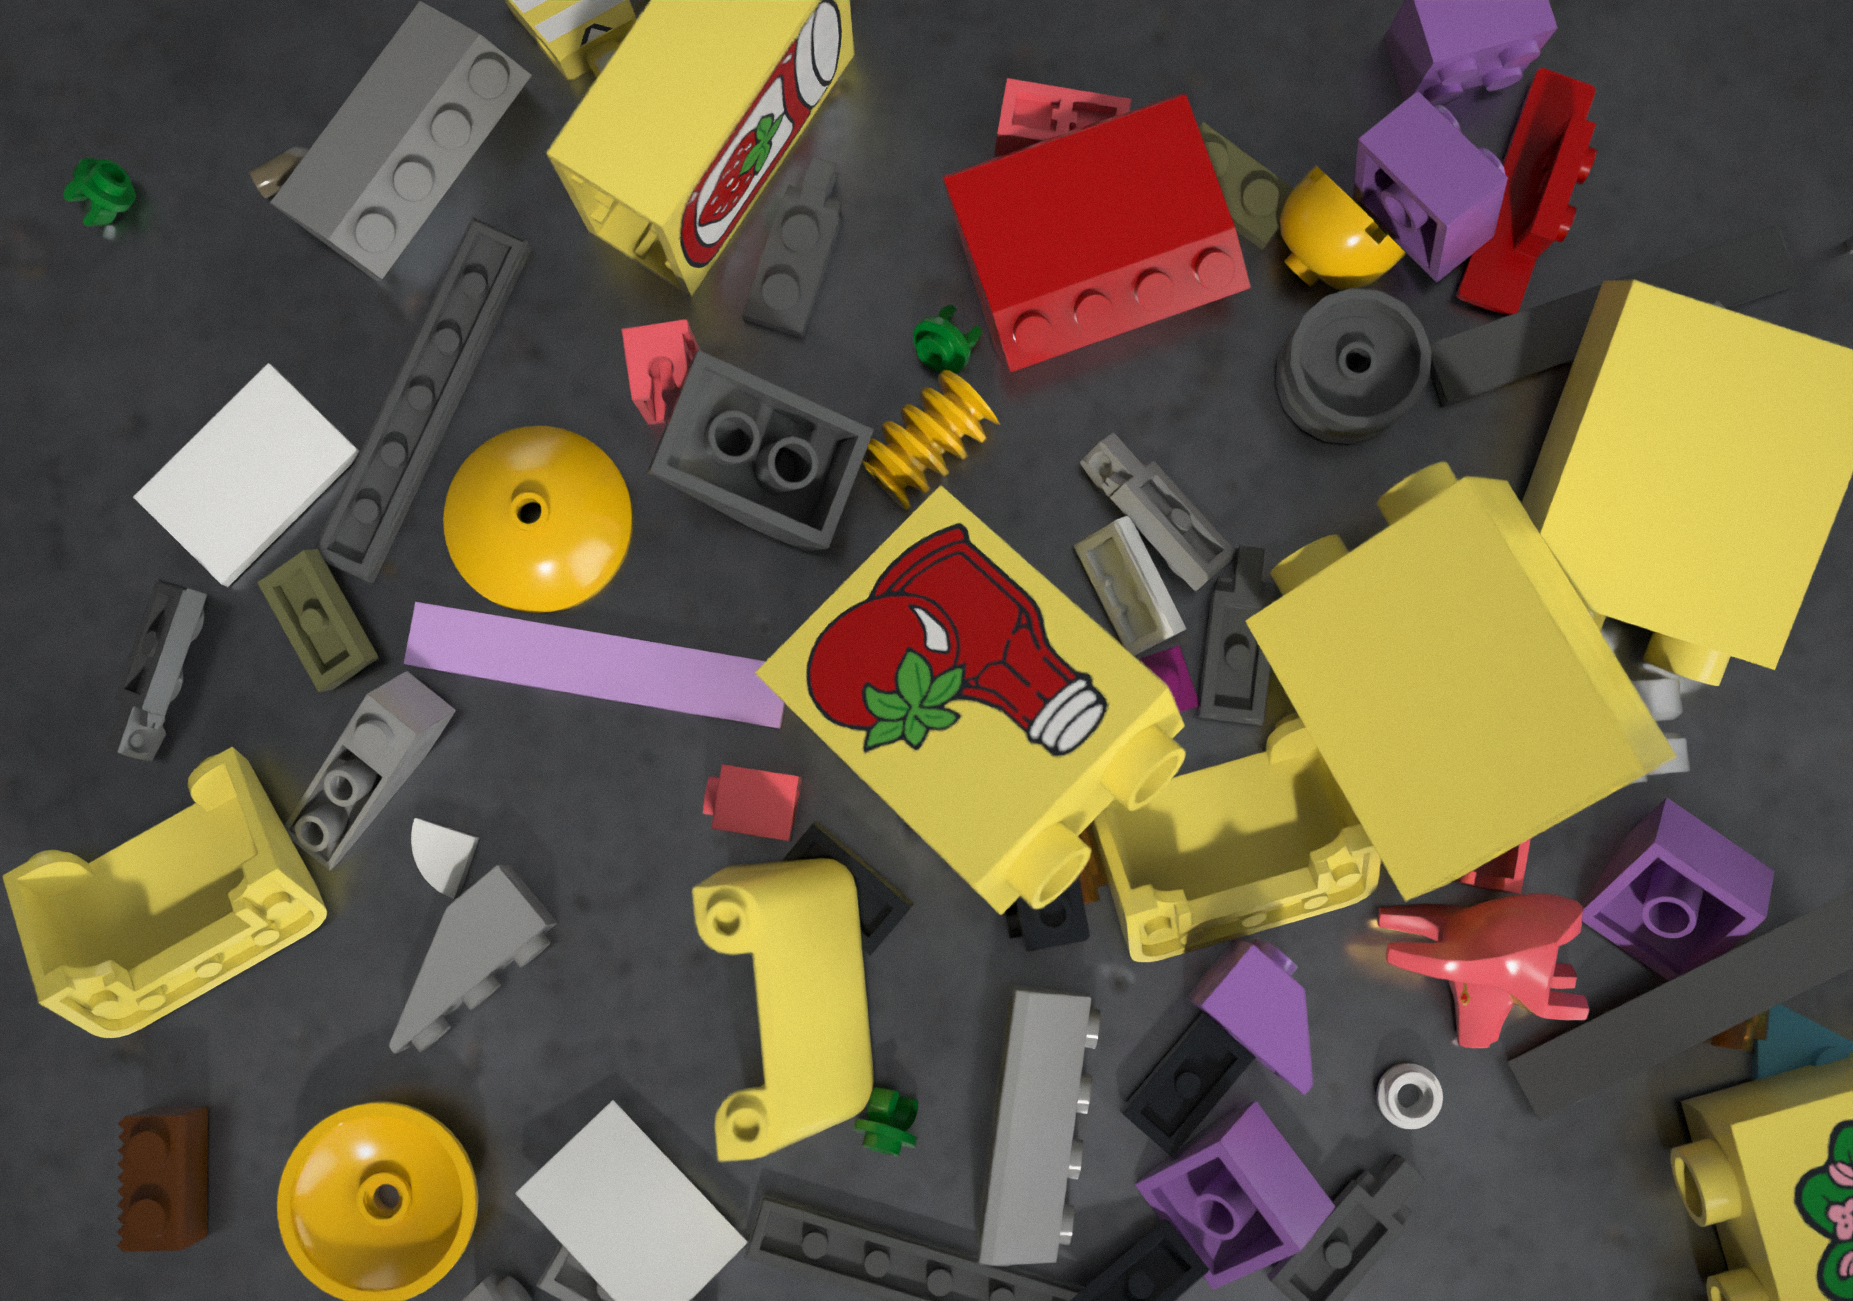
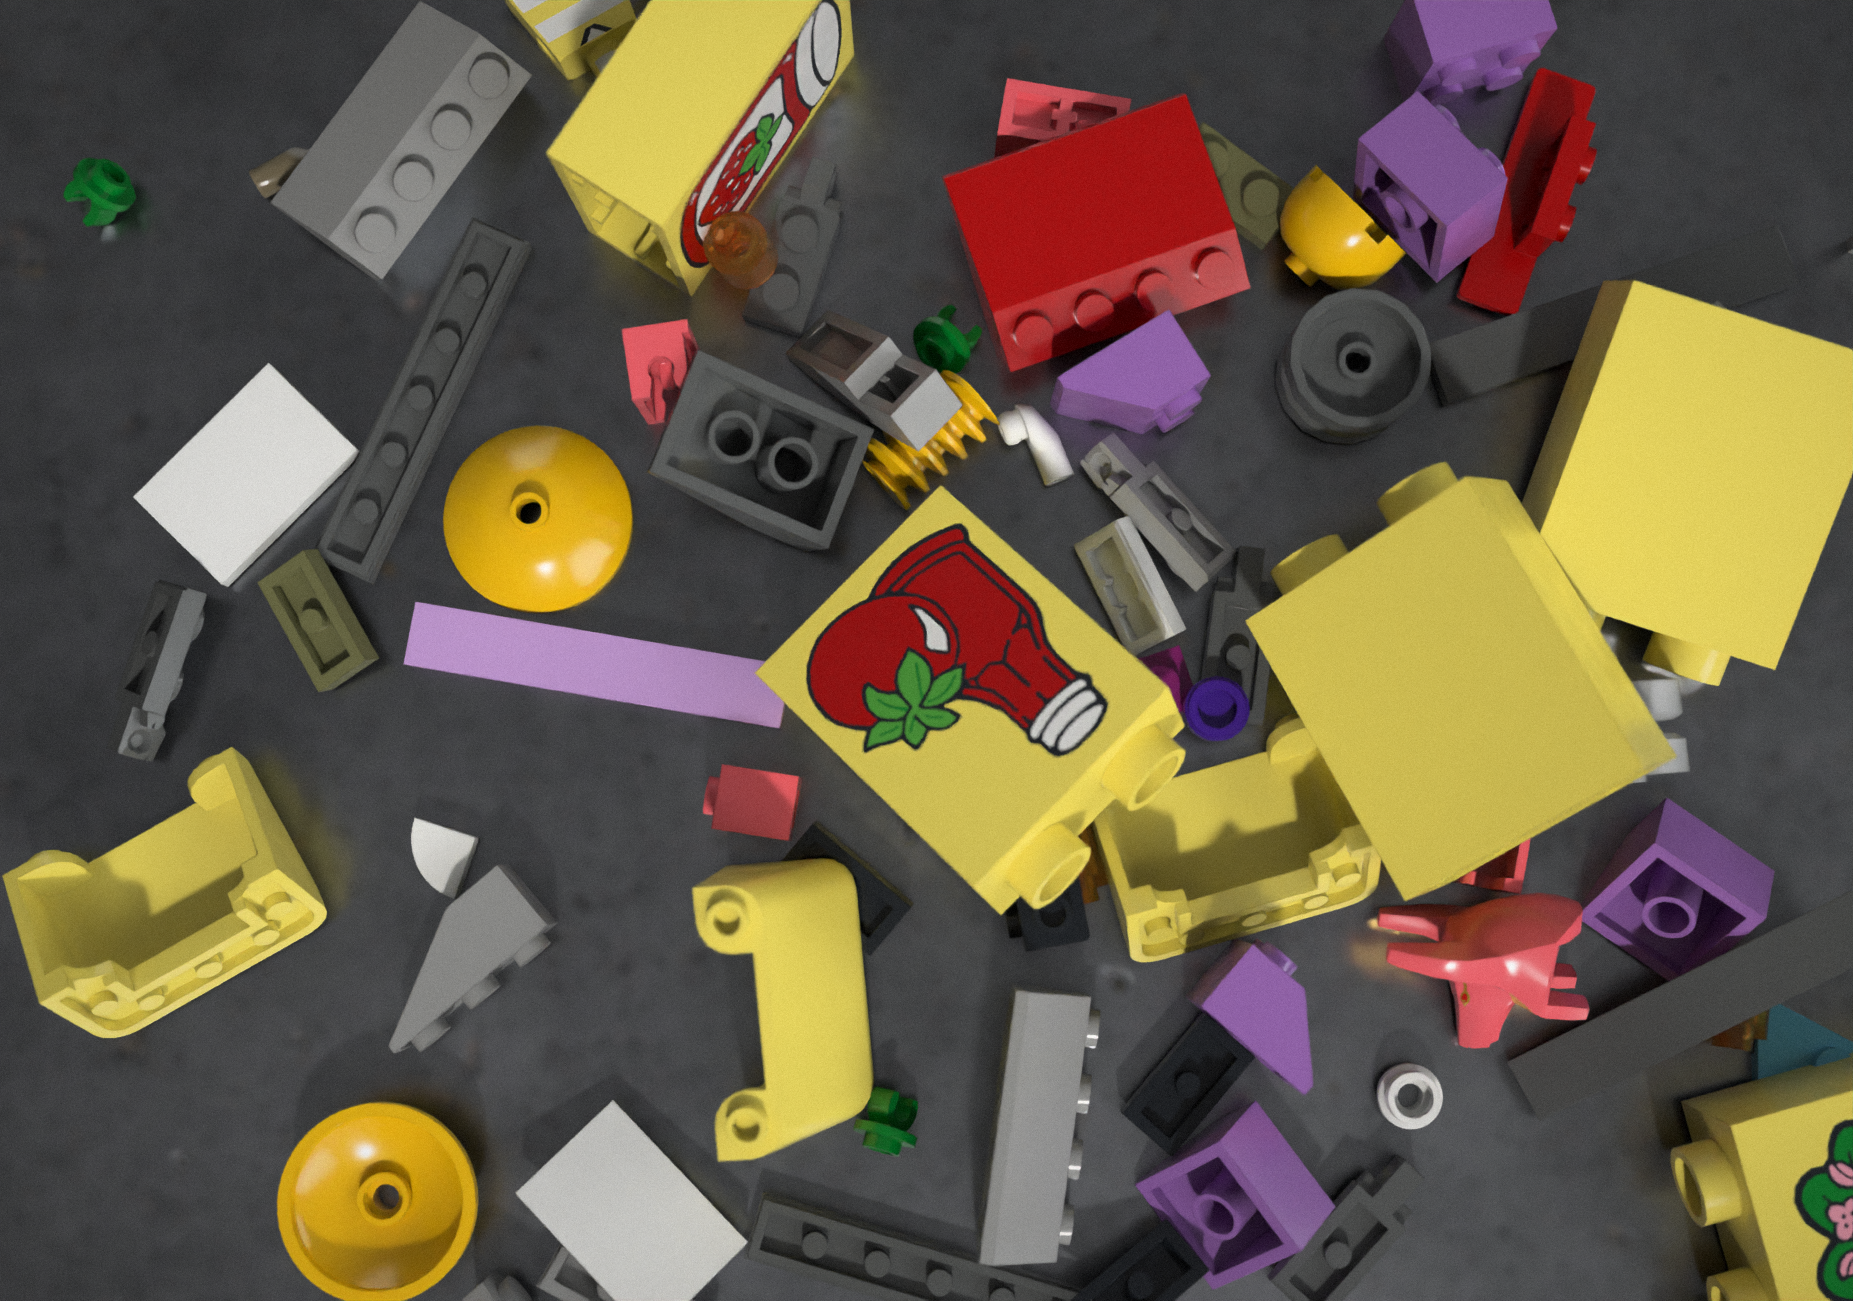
(163, 1178): reddish brown brick -> none
(367, 766): light grey slope -> none
(728, 238): none -> clear orange brick
(875, 378): none -> light grey slope
(1042, 440): none -> white arm
(1136, 381): none -> medium lavender slope
(1216, 708): none -> dark purple tile

